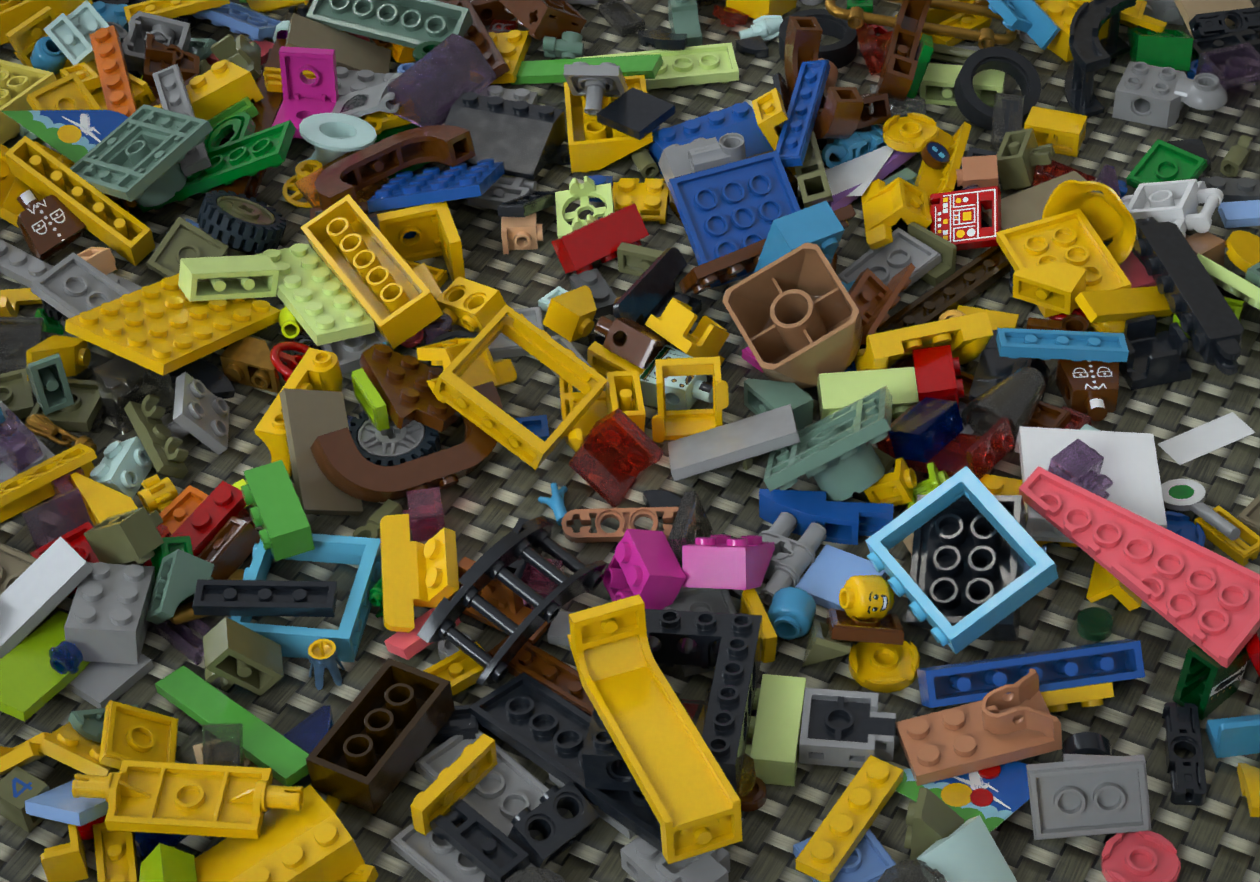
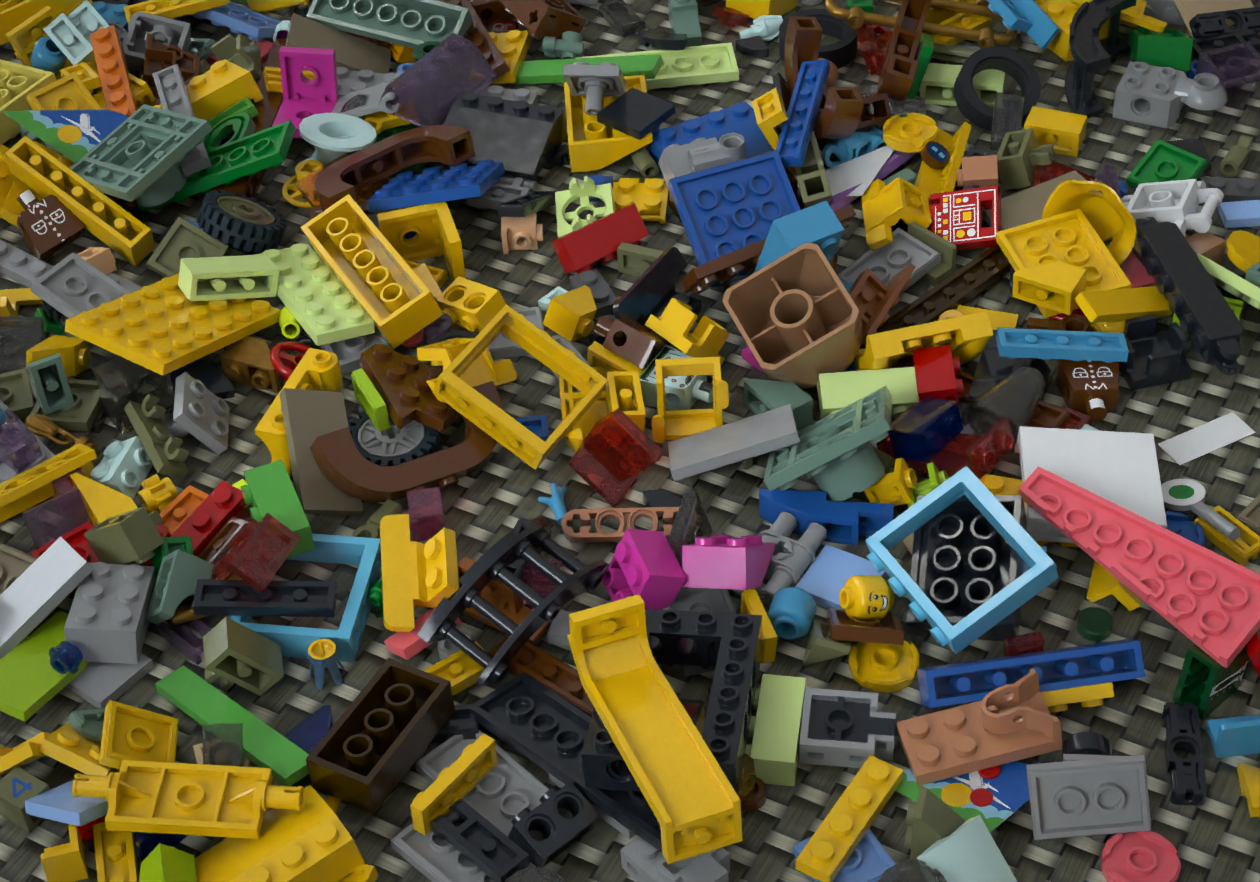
(257, 552): none -> clear red bracket
(1024, 644): none -> clear red tile
(1082, 467): clear purple brick -> none

